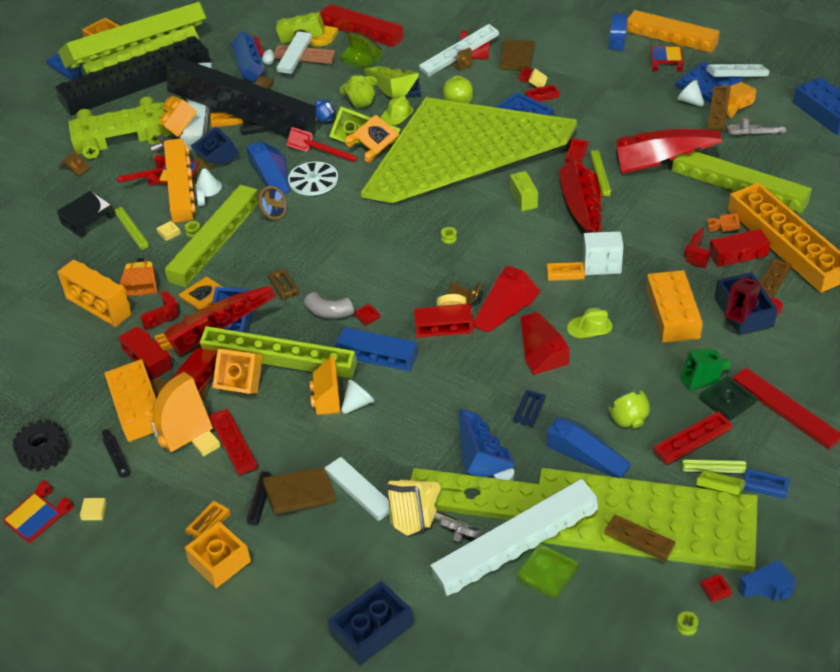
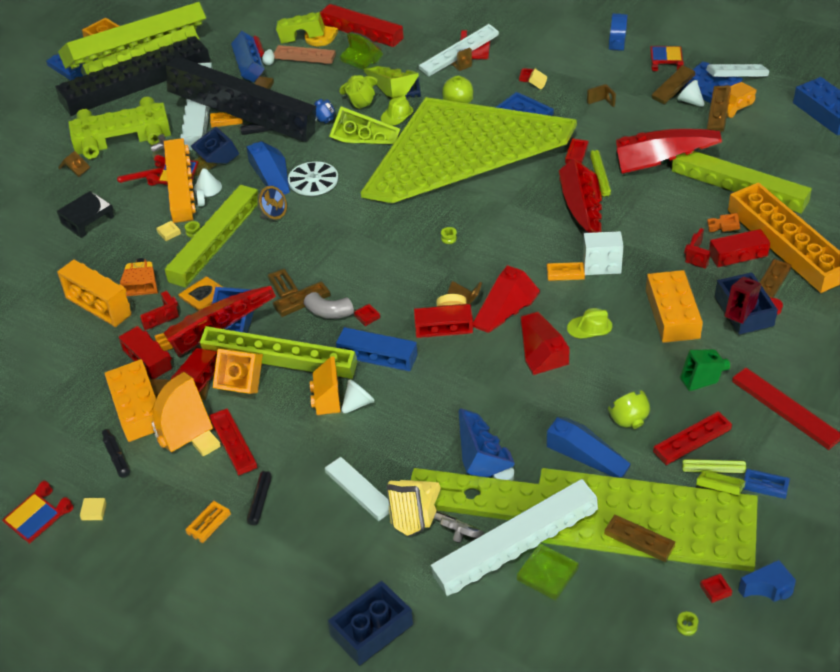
(46, 454): black tyre -> none
(132, 228): lime axle -> none
(177, 115): light orange brick -> none
(217, 554): light orange brick -> none
(294, 52): light aqua tile -> none
(296, 300): none -> pearl gold tile
(299, 490): pearl gold tile -> none
(302, 140): red piece -> none
(374, 135): light orange flag -> none
(516, 55): pearl gold tile -> none
(523, 191): lime brick -> none
(525, 420): dark blue tile -> none
(543, 93): red tile -> none
(600, 93): none -> pearl gold bracket
(673, 31): light orange brick -> none
(673, 84): none -> pearl gold tile
(728, 398): clear green tile -> none
(745, 128): light grey piece -> none

